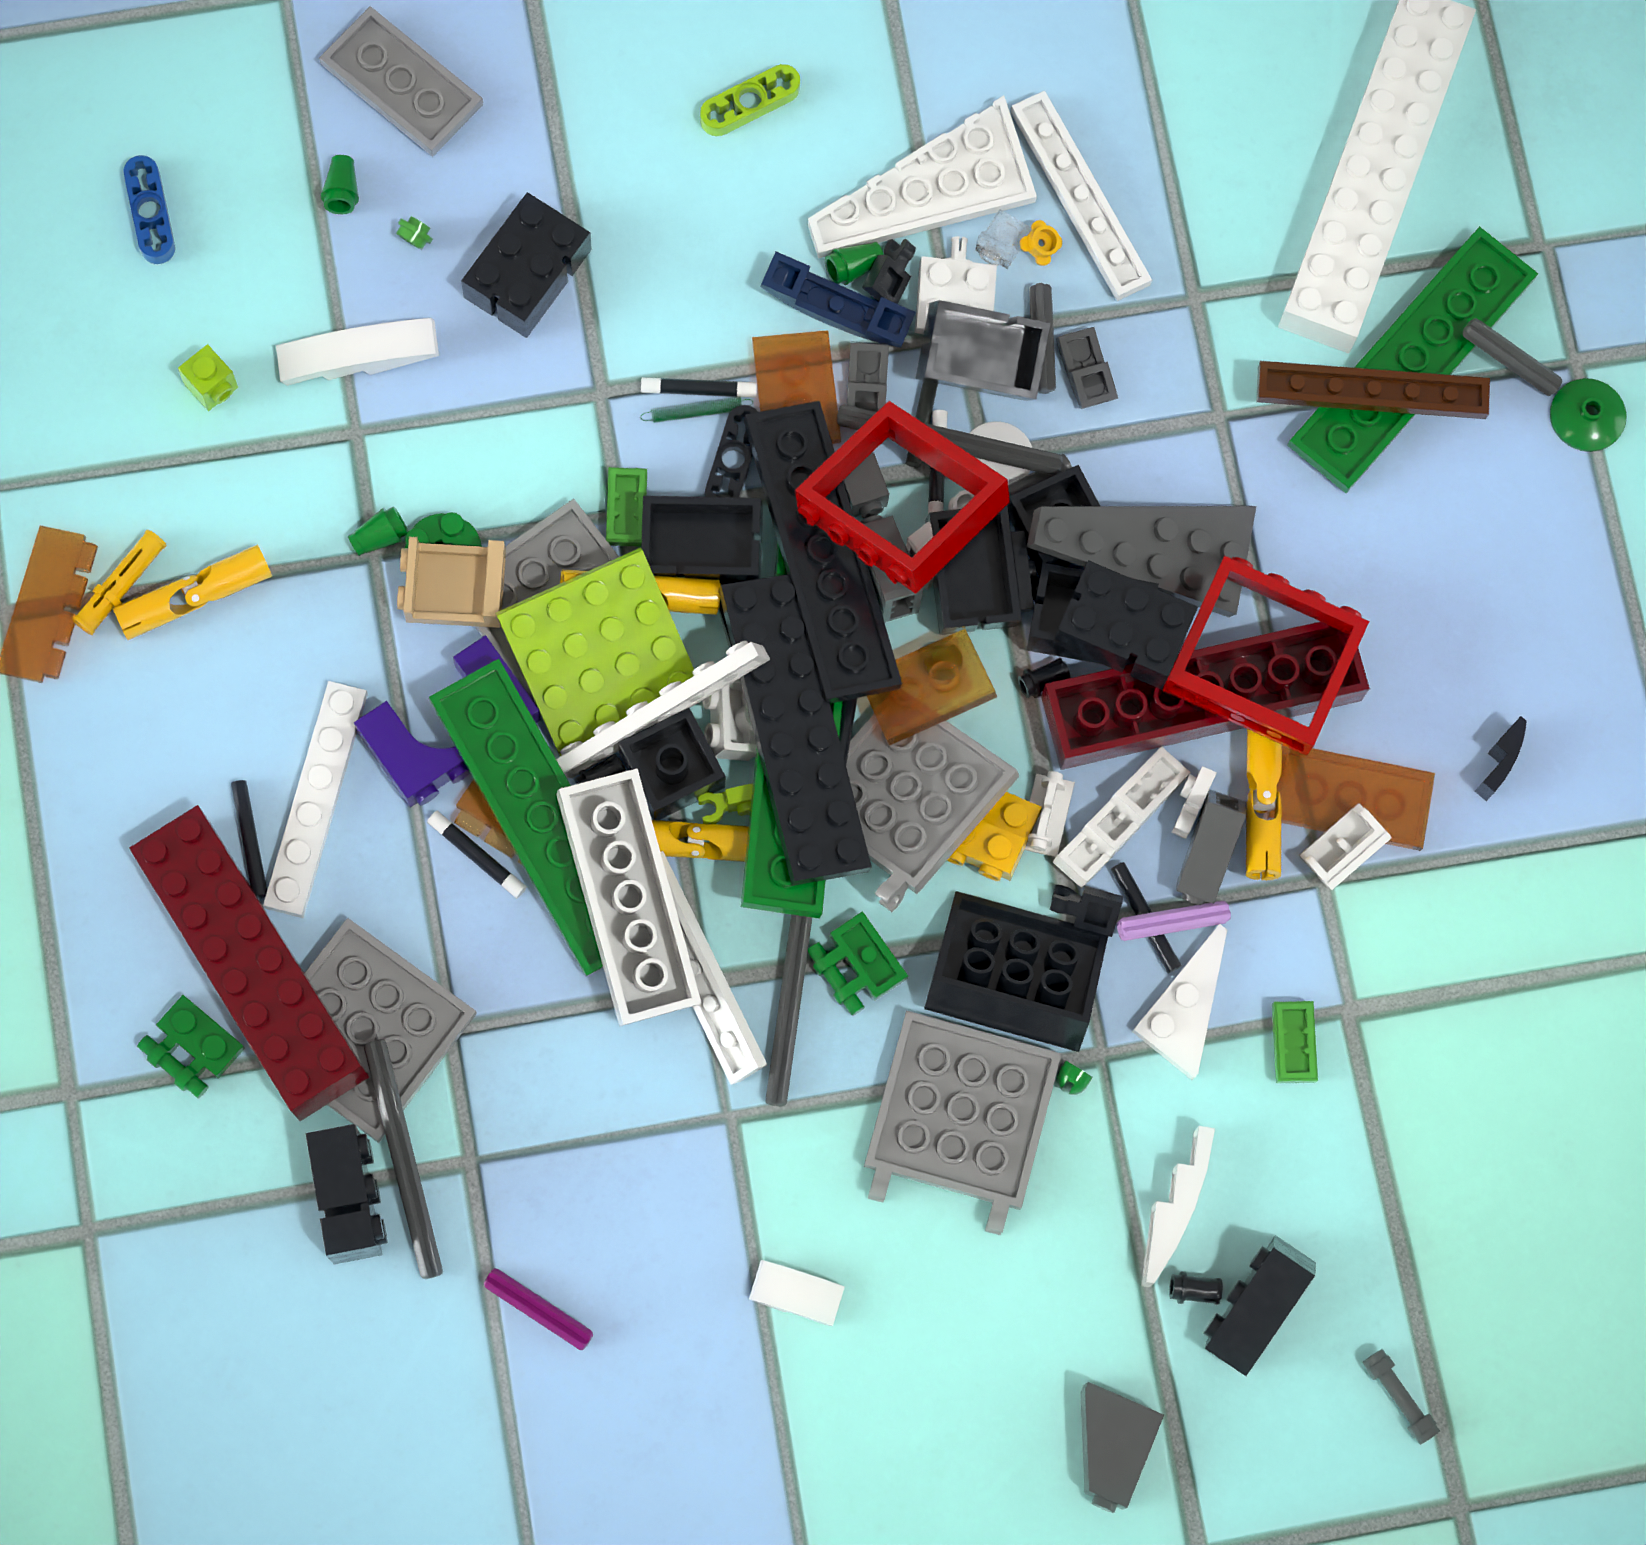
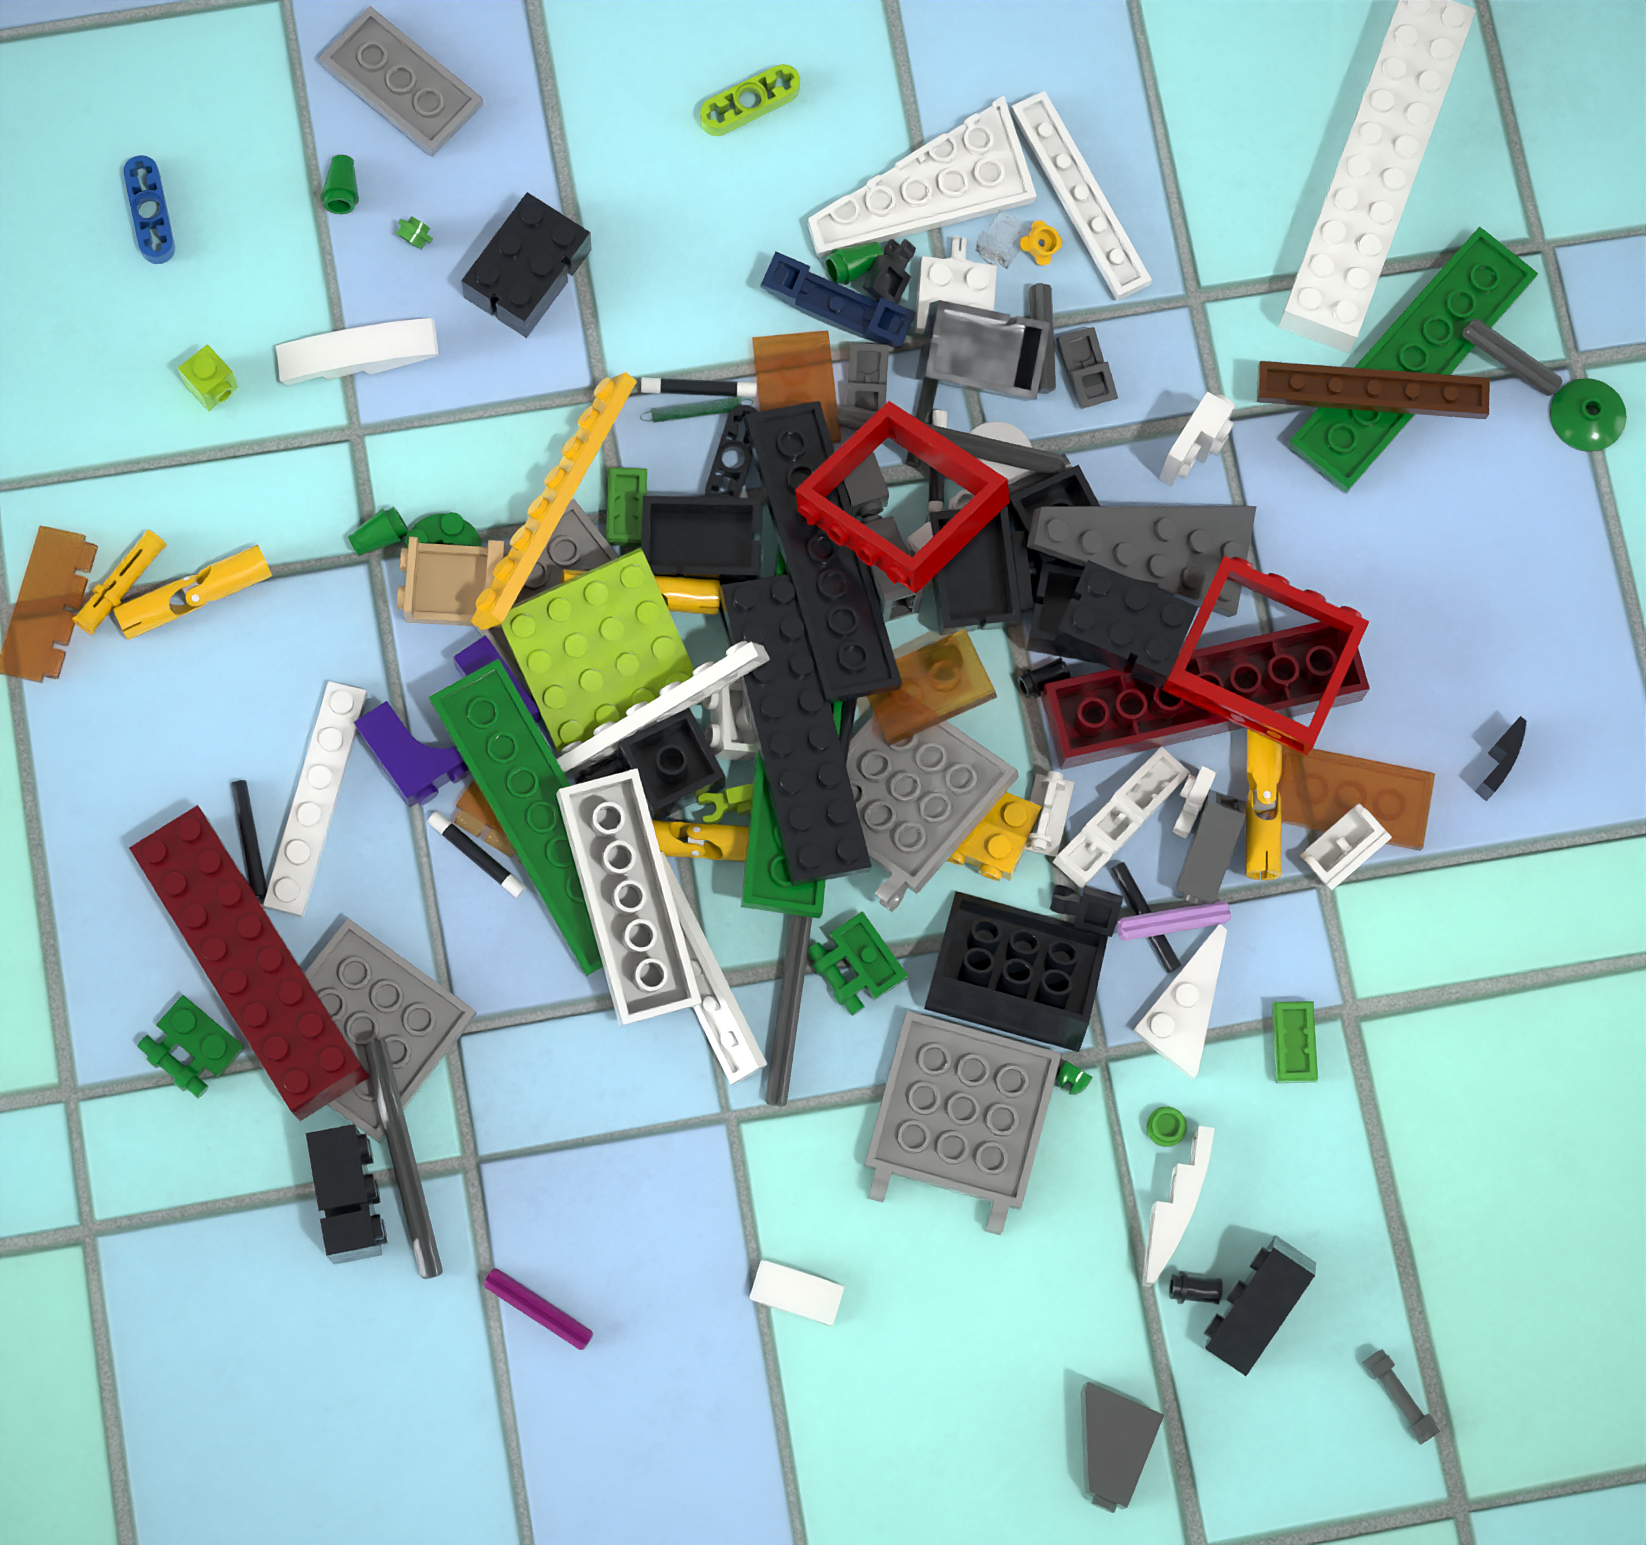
(549, 507): none -> yellow plate
(1166, 1126): none -> bright green plate
(1202, 435): none -> white plate

